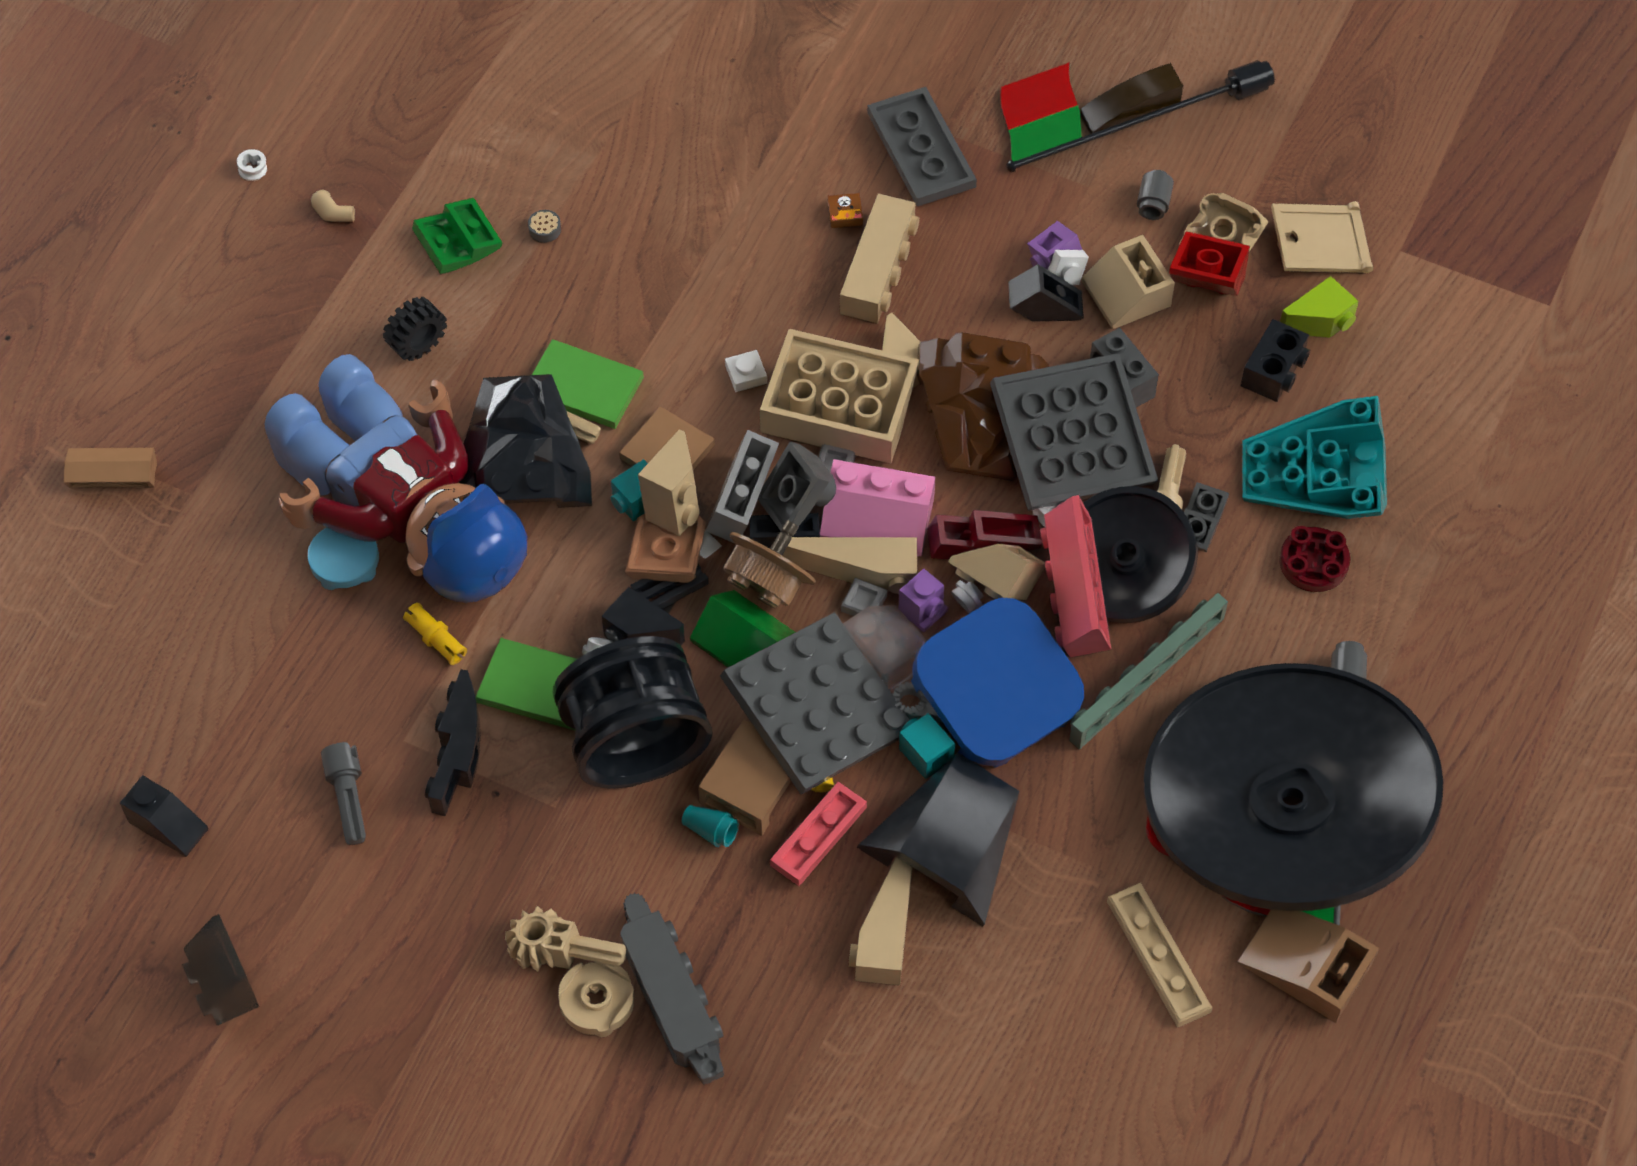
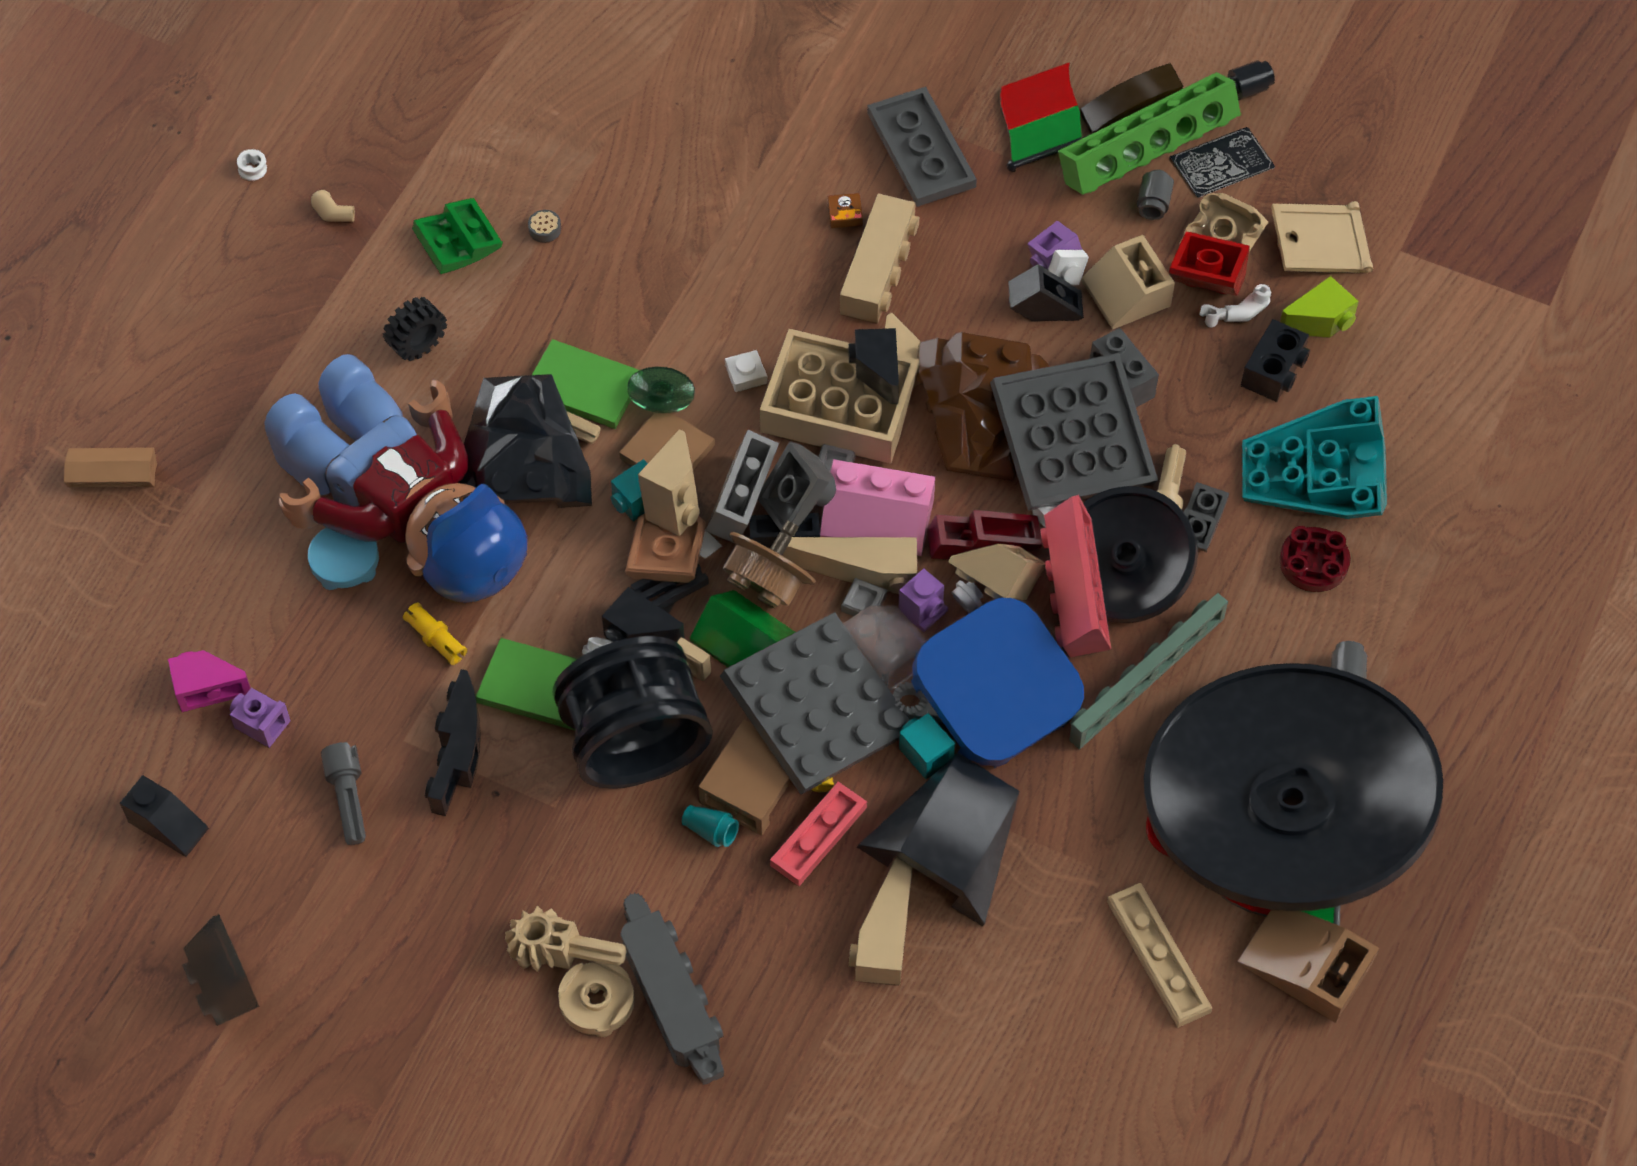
(205, 680): none -> dark pink slope
(261, 725): none -> medium lavender brick
(661, 389): none -> clear green dish
(697, 659): none -> tan tile
(877, 361): none -> black slope
(1149, 133): none -> bright green brick
(1222, 162): none -> black sticker
(1244, 312): none -> white arm

